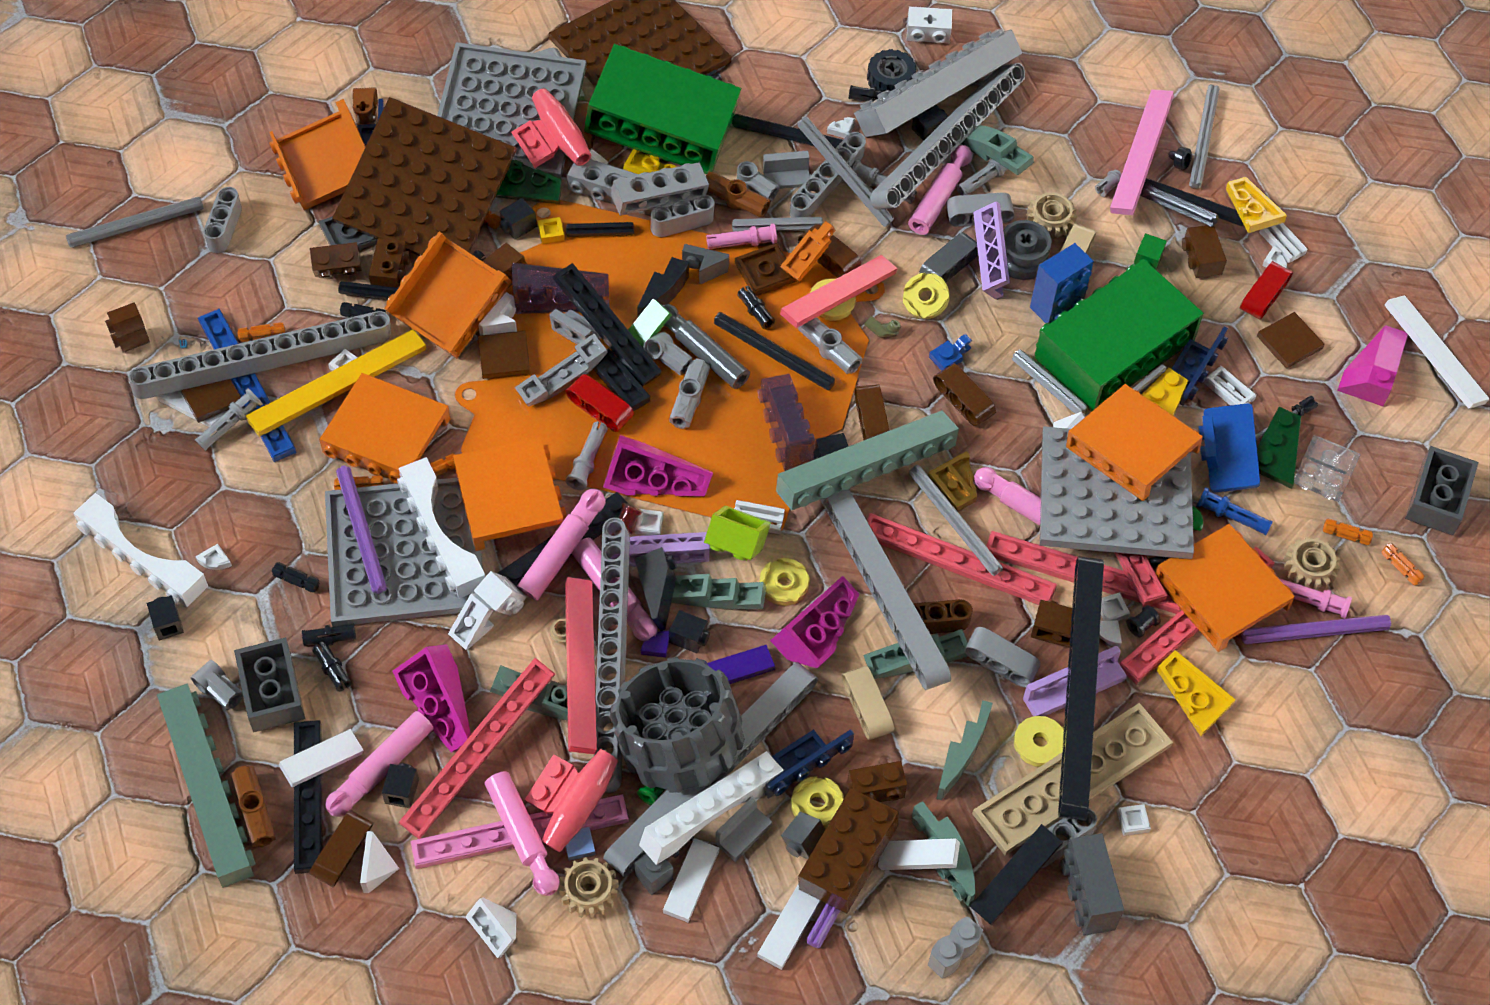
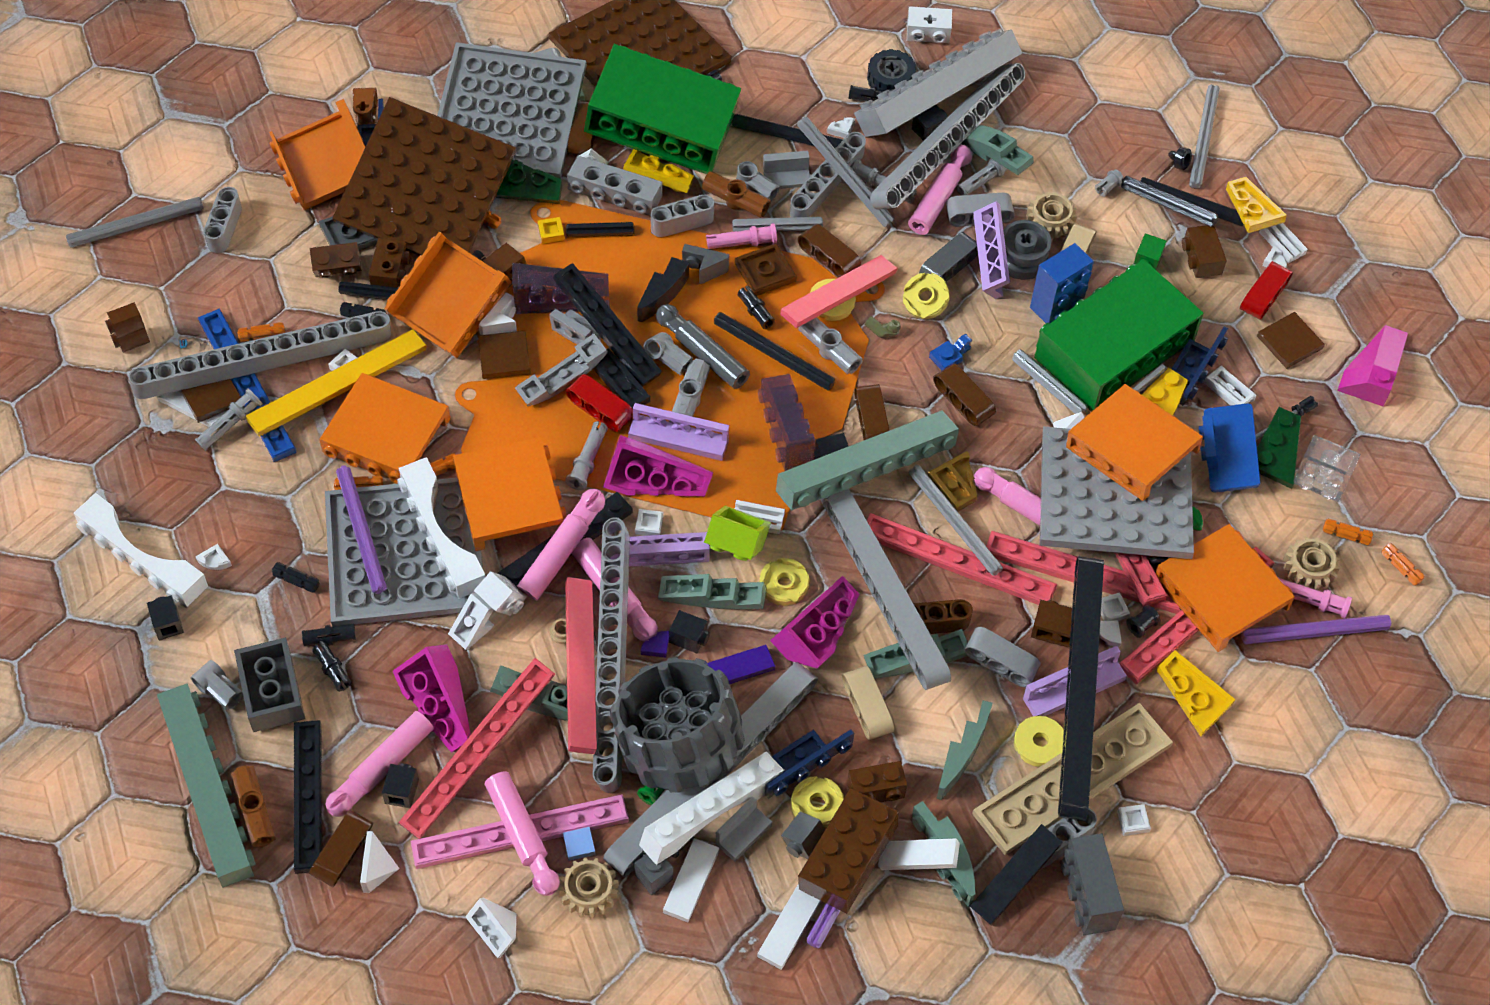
(321, 758): white tile -> none
(518, 219): black brick -> none
(554, 131): coral plate -> none
(570, 795): coral plate -> none
(629, 515): clear red bush -> none
(649, 322): tile -> none
(658, 188): light grey brick -> none
(658, 583): black slope -> none
(679, 434): none -> lavender fence
(808, 251): orange hinge -> none
(955, 947): light grey brick -> none
(1141, 152): bright pink tile -> none
(1222, 506): blue pin -> none
(1436, 352): white tile -> none
(1442, 490): dark grey brick -> none

